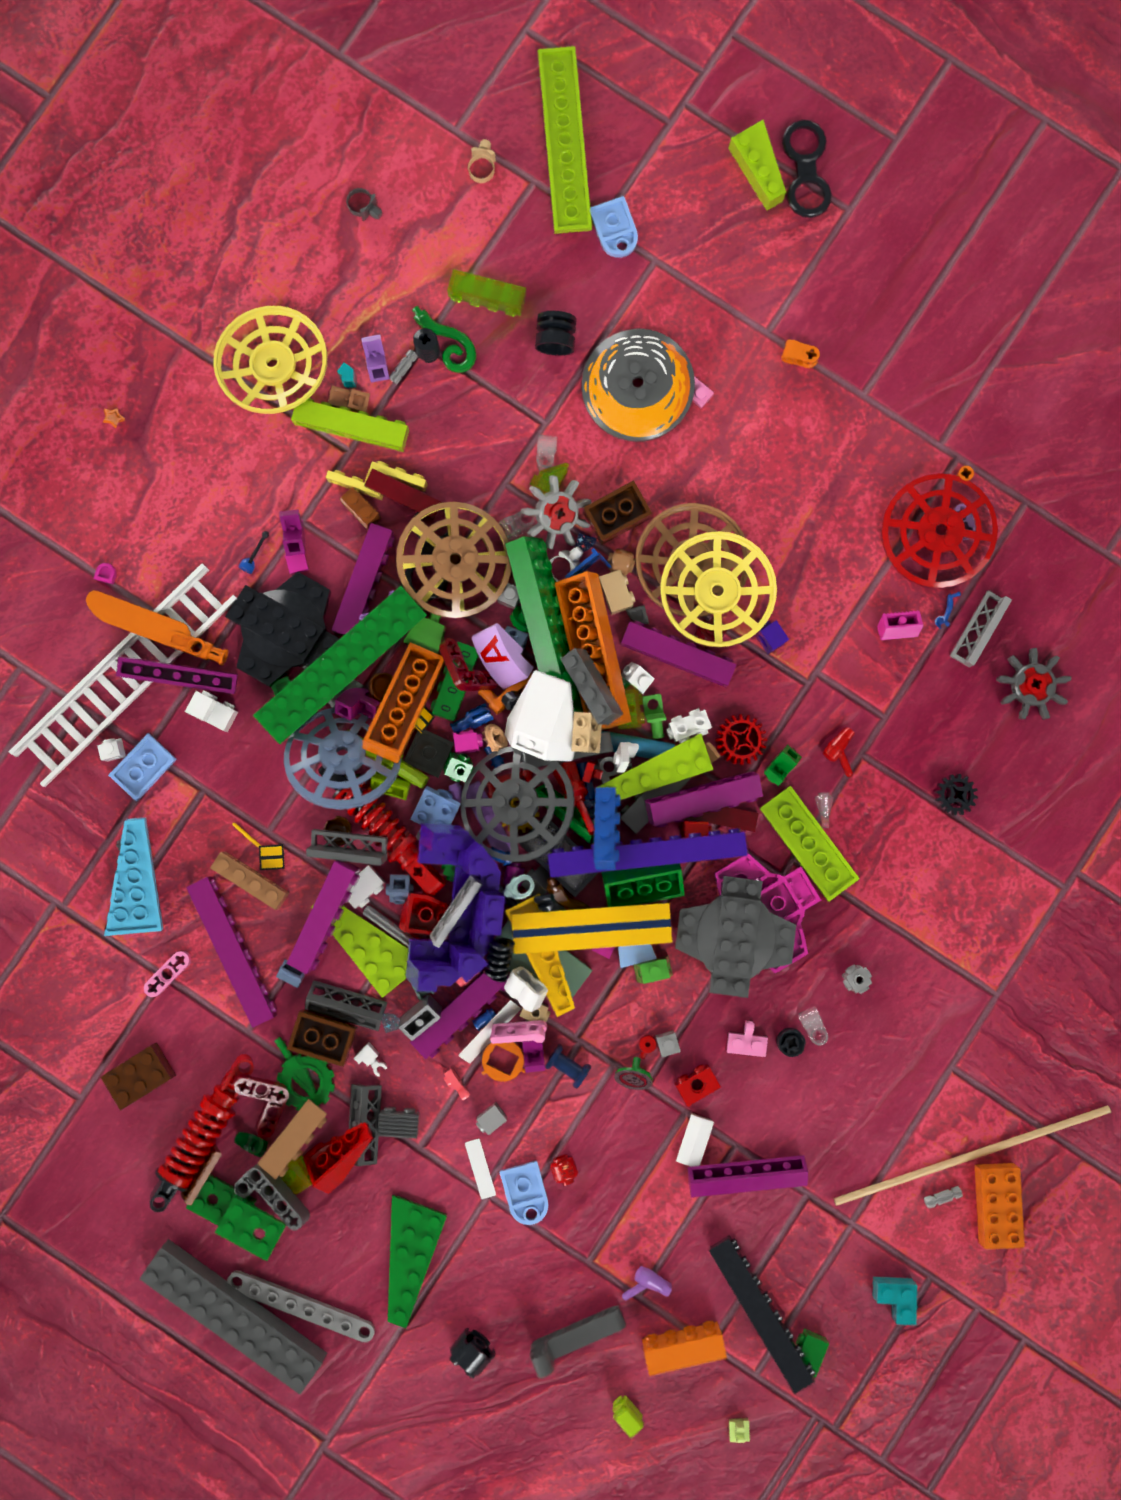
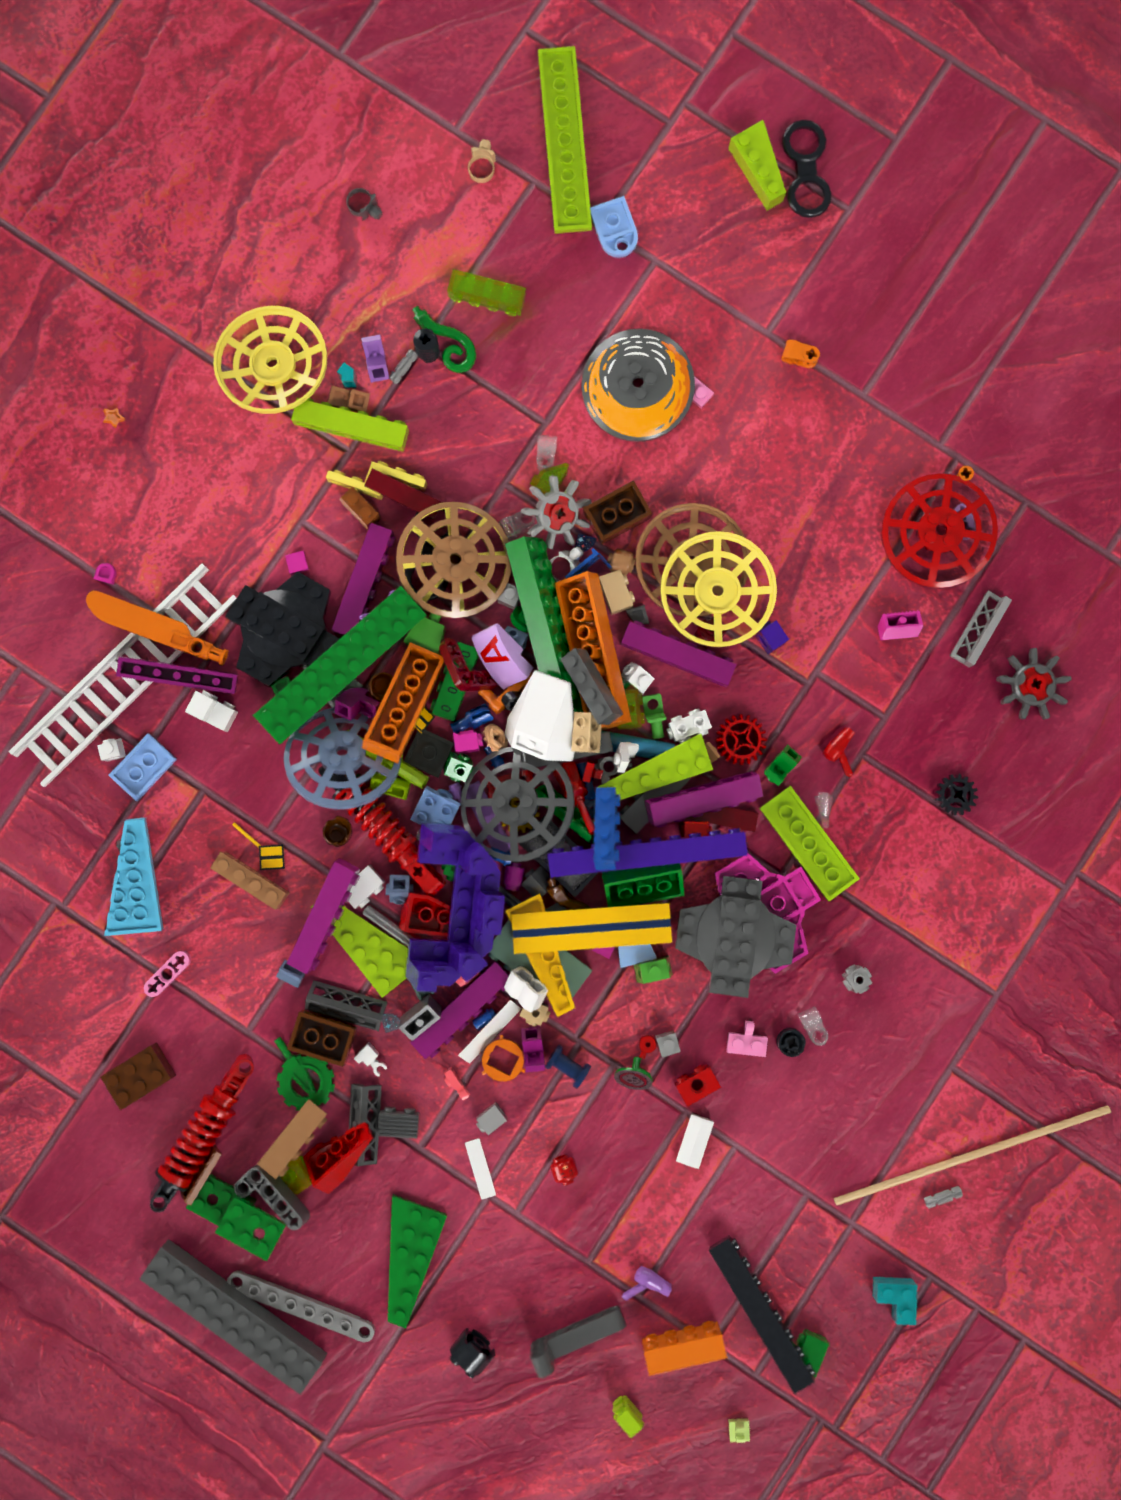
(231, 951): magenta brick -> none
(248, 564): hinge -> none
(251, 1143): dark green hair -> none
(270, 1098): dark red beam -> none
(293, 532): magenta brick -> none
(347, 854): dark grey fence -> none
(455, 910): light grey tile -> none
(499, 959): black piece -> none
(511, 889): light aqua piece -> none
(519, 1032): bright pink plate -> none
(525, 1191): light blue tile -> none
(545, 902): black plate -> none
(555, 333): black wheel -> none
(747, 1176): magenta brick -> none
(944, 619): blue piece -> none
(999, 1206): orange brick -> none

